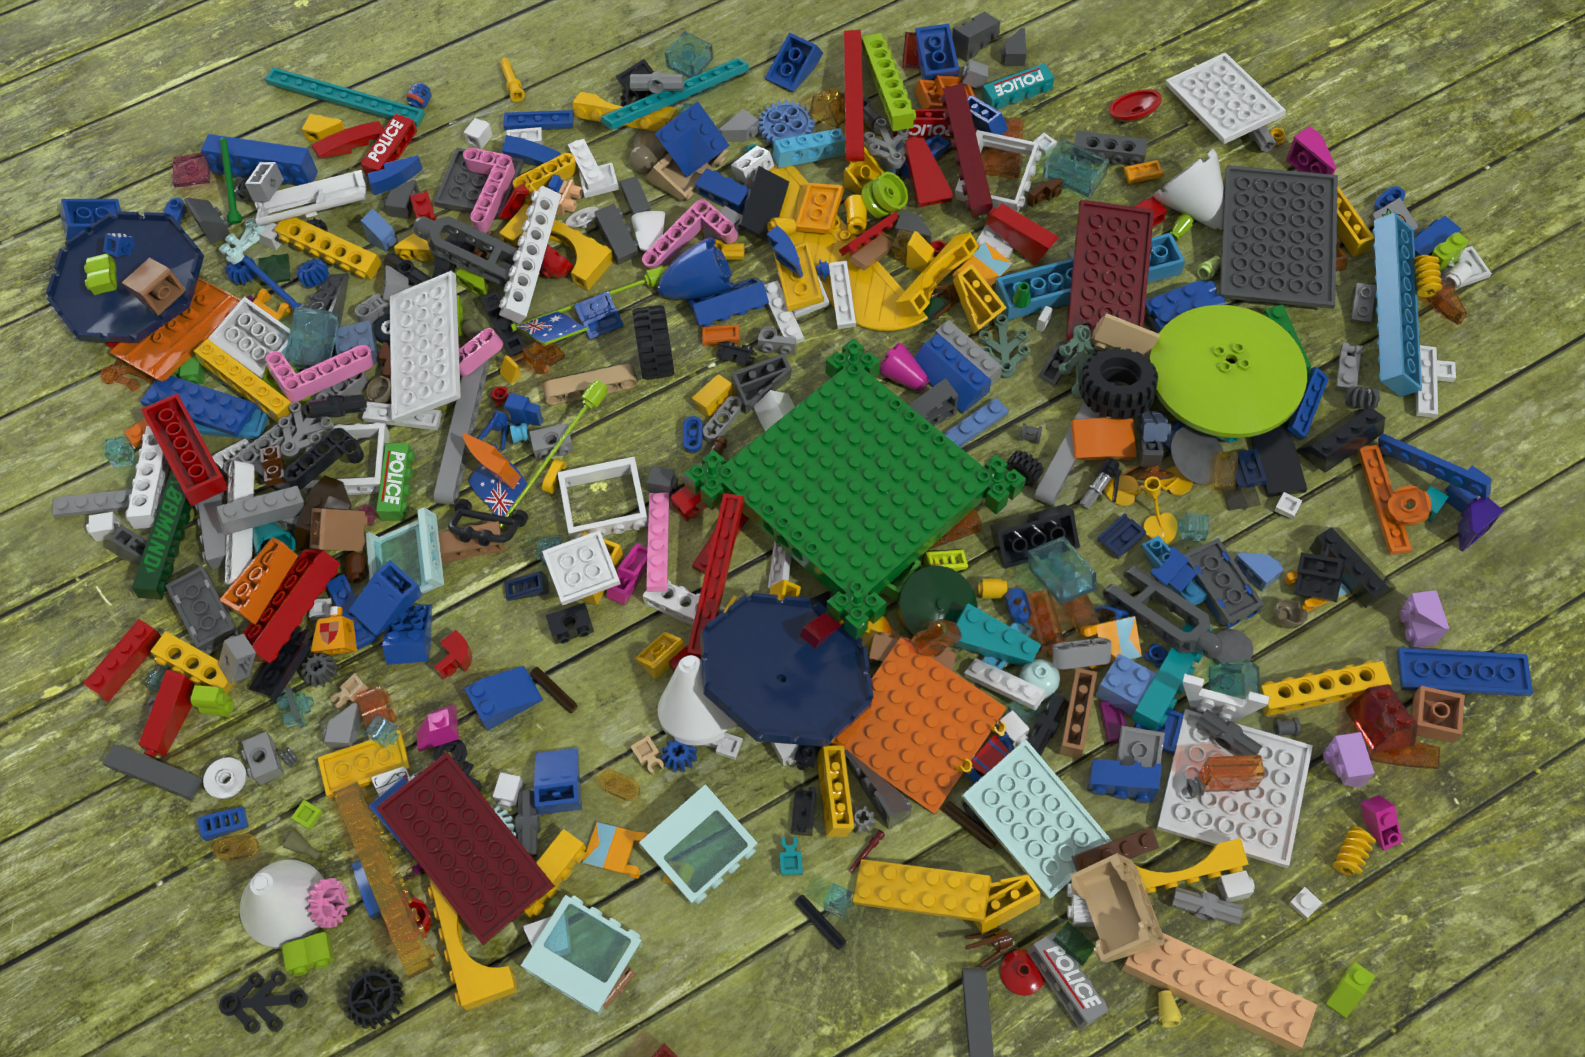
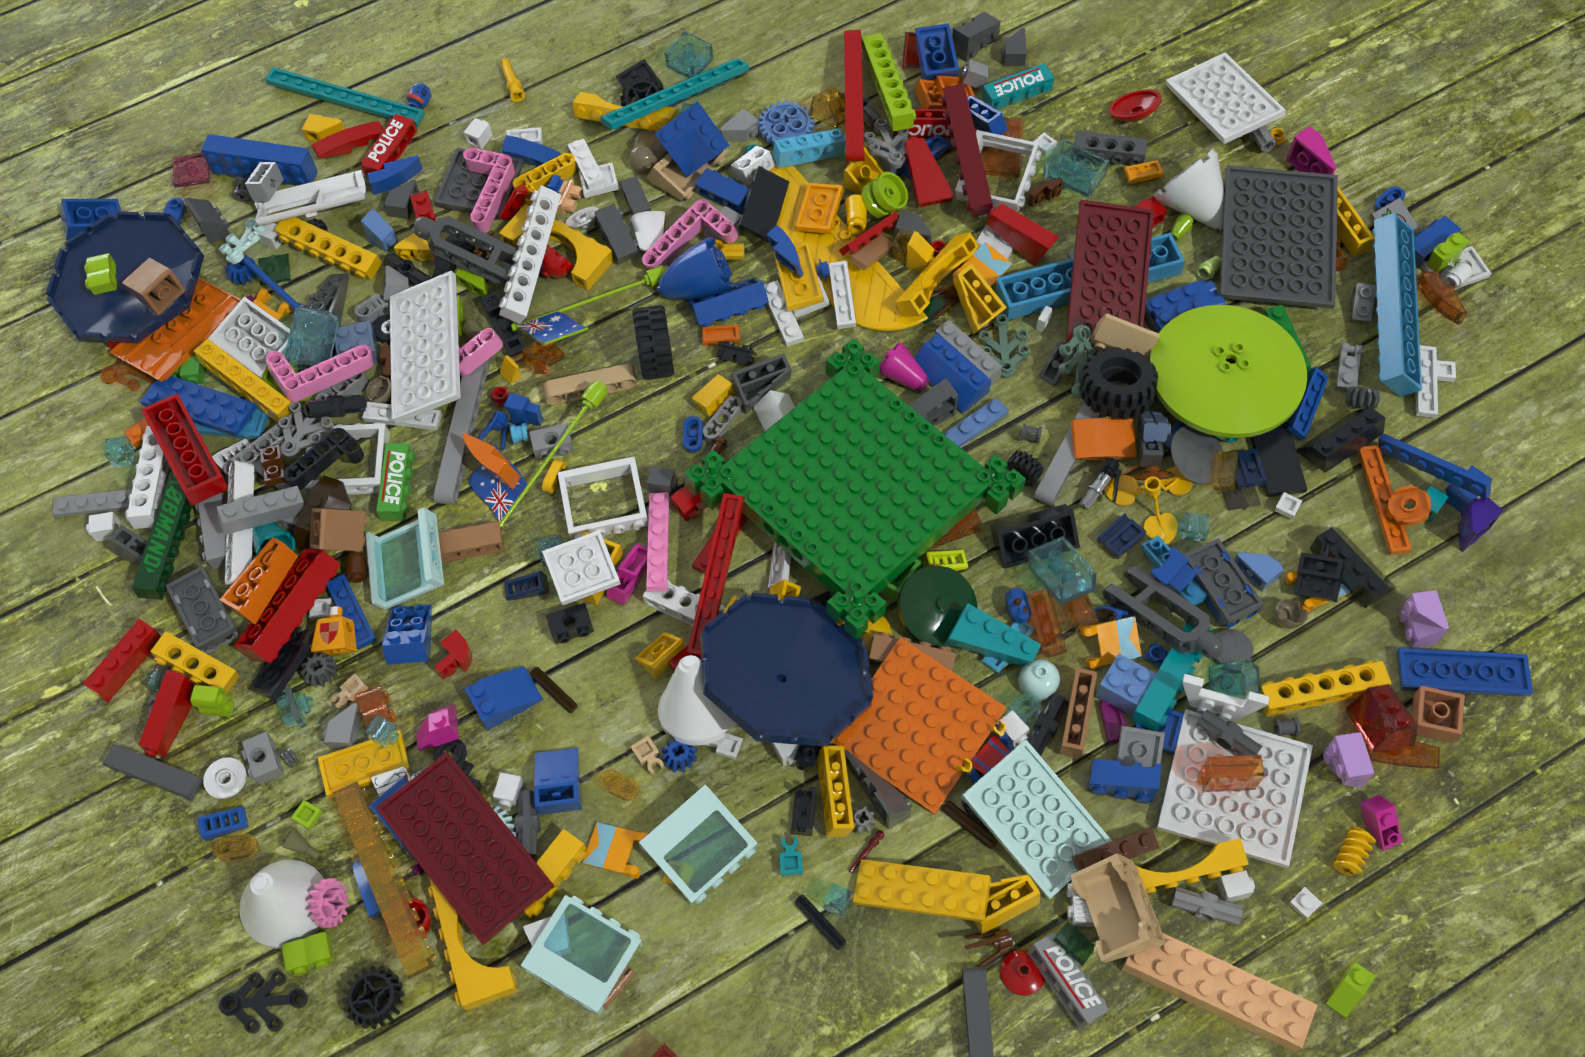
(123, 245): blue brick -> none
(233, 215): green piece -> none
(236, 658): light grey brick -> none
(312, 273): blue gear -> none
(369, 510): clear pink plate -> none
(385, 598): blue slope -> none
(464, 508): black bar -> none
(537, 119): blue plate -> none
(598, 315): blue slope -> none
(646, 82): light grey piece -> none
(777, 343): light grey plate -> none
(786, 224): yellow brick -> none
(794, 62): blue slope -> none
(819, 630): dark red slope -> none
(936, 638): clear orange brick -> none
(992, 588): yellow brick -> none
(1005, 684): white plate -> none
(1022, 295): green cone -> none
(1081, 653): light grey beam -> none
(1168, 1010): light yellow cone -> none
(1195, 787): dark grey bush -> none
(1427, 275): yellow piece -> none

